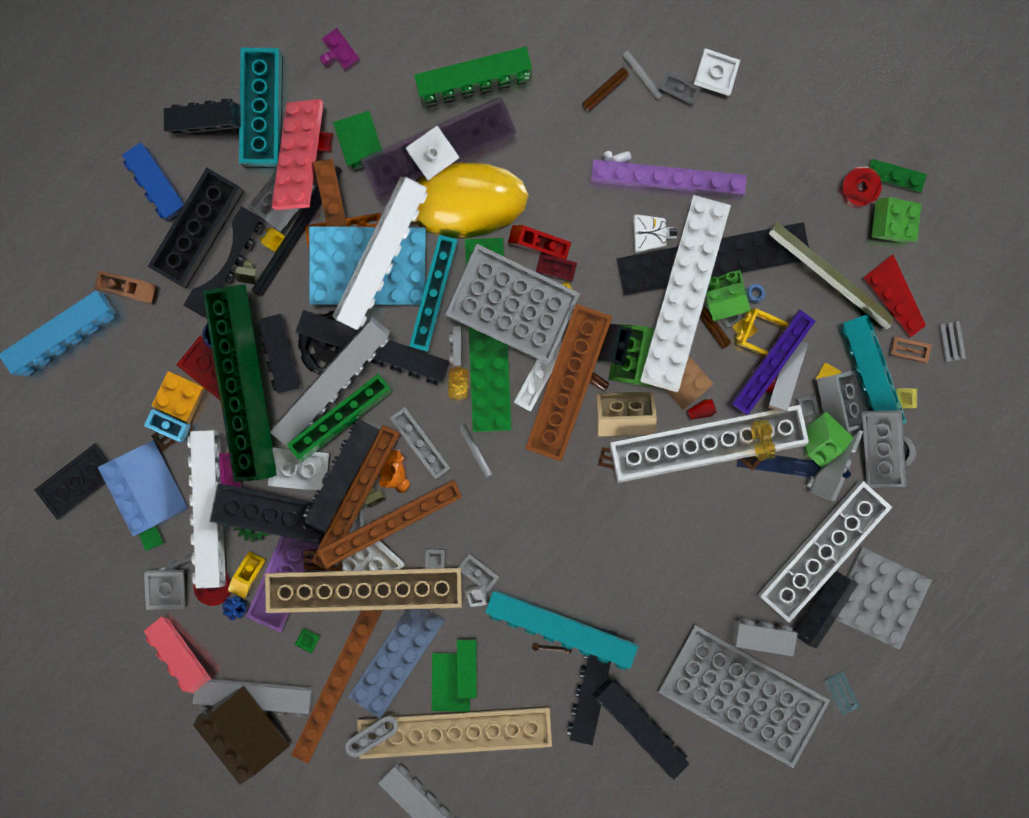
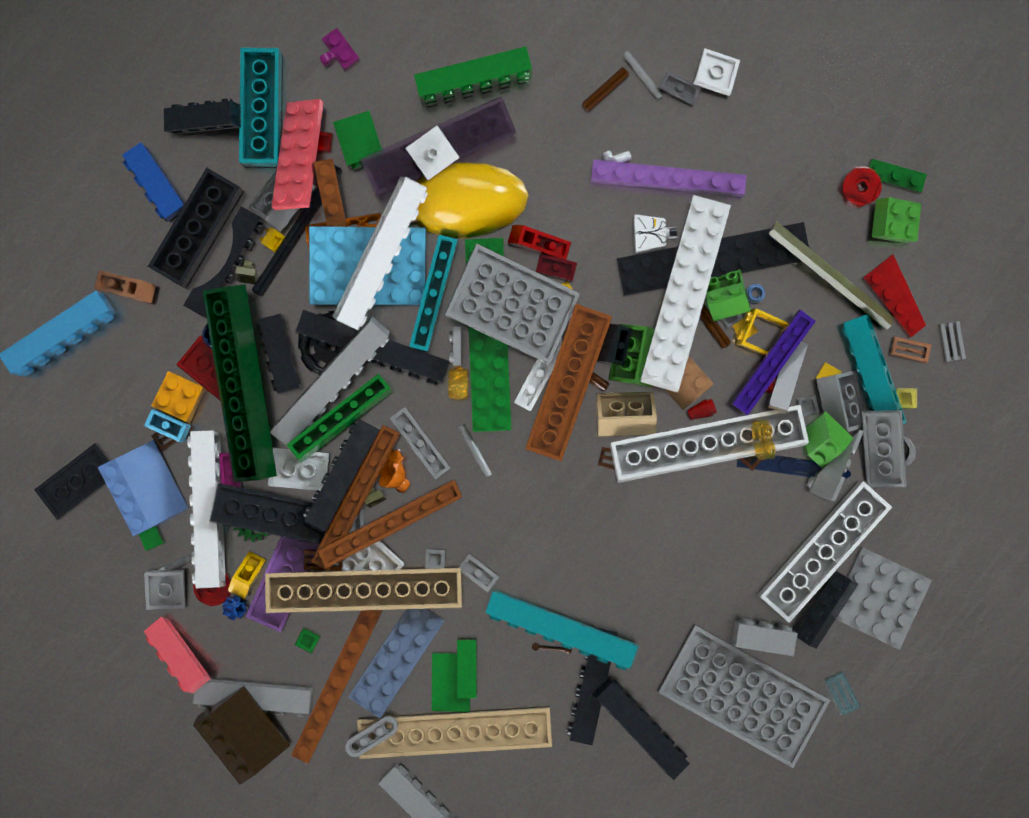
(477, 595): light grey tile -> none

